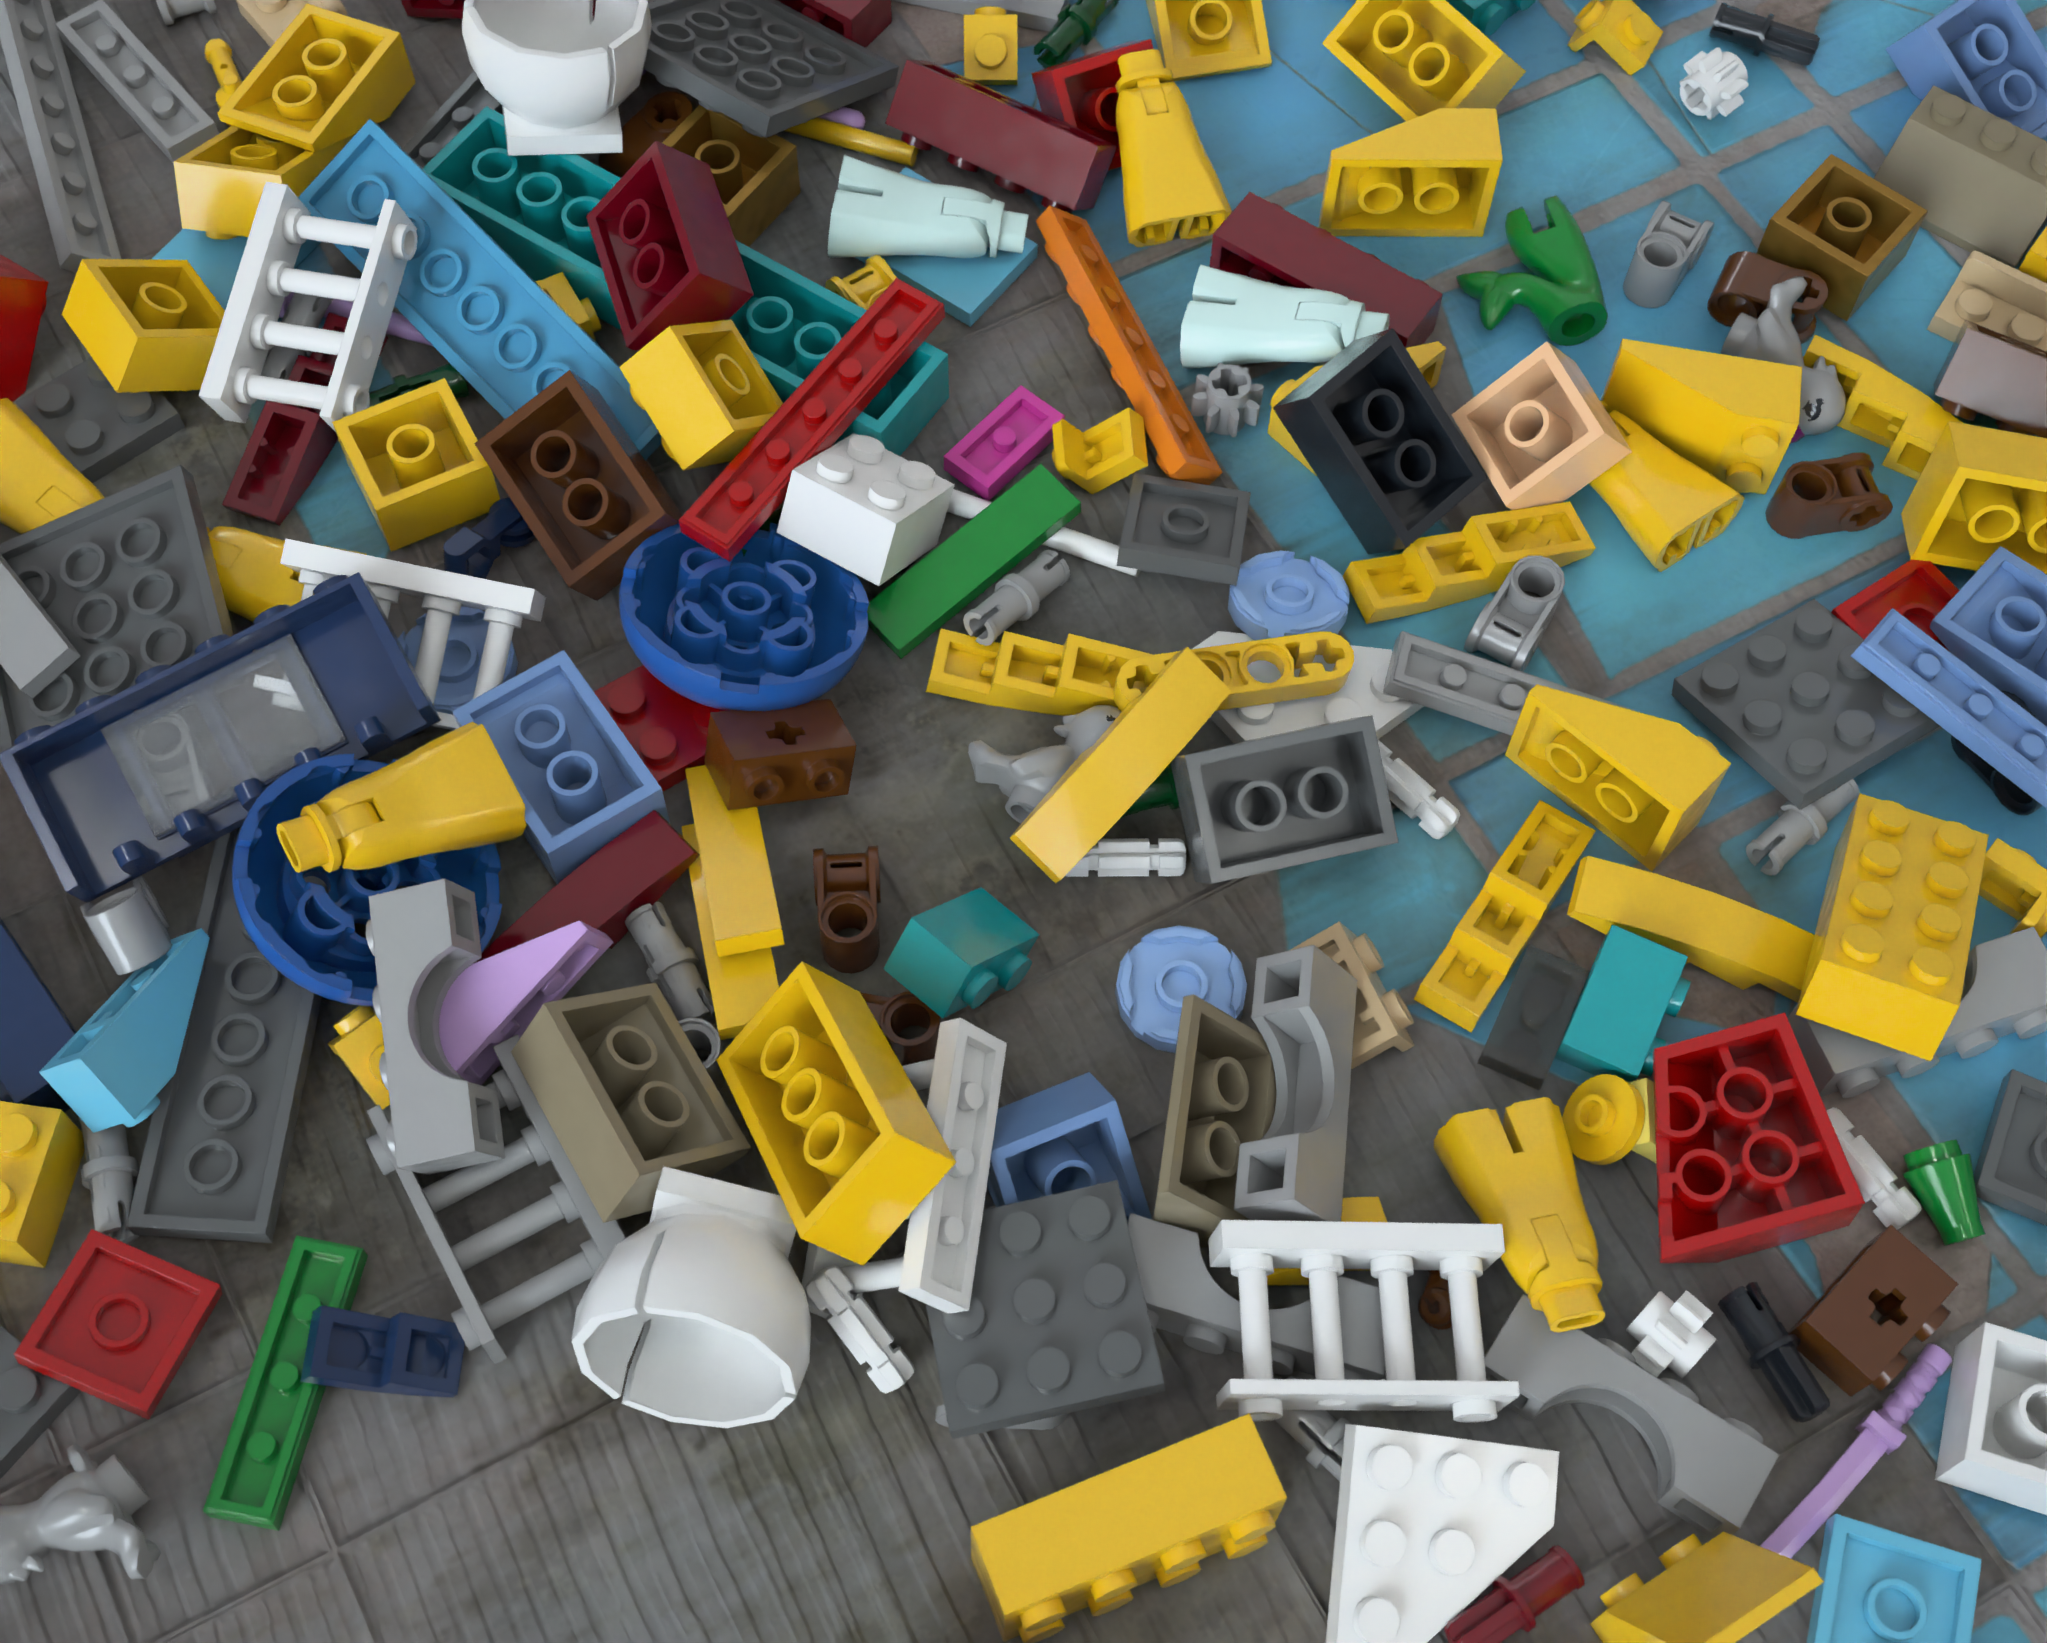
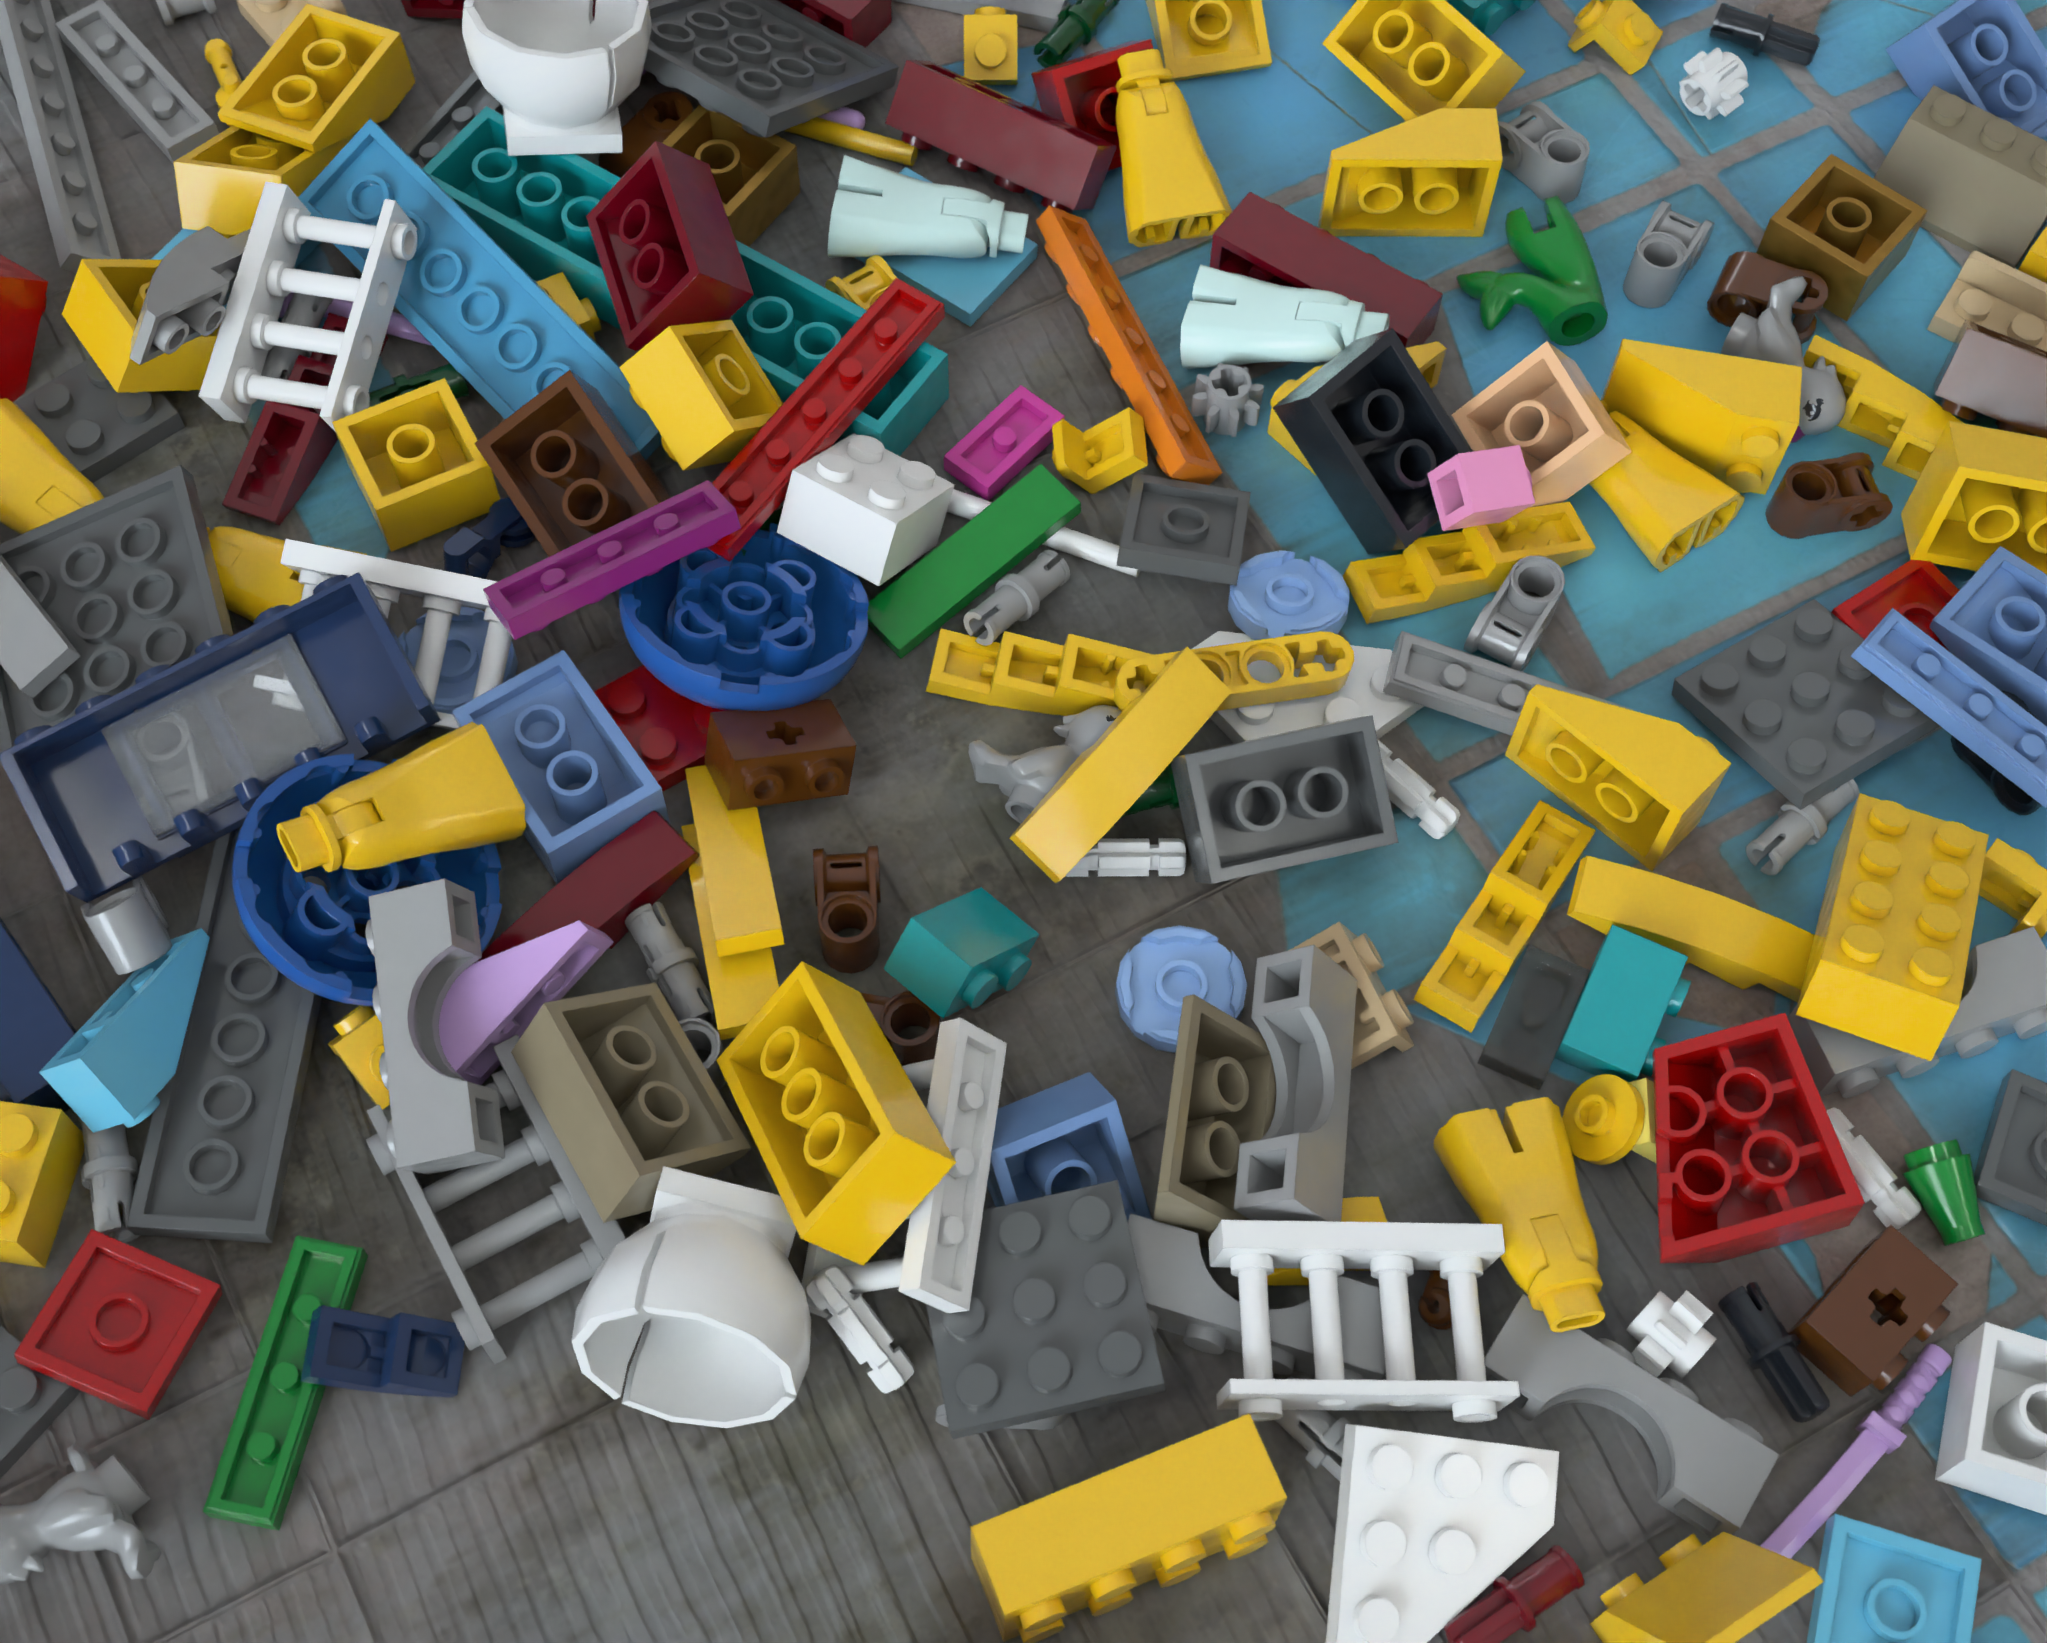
(187, 293): none -> light grey slope
(611, 559): none -> magenta plate
(1481, 487): none -> bright pink brick
(1545, 152): none -> light grey piece

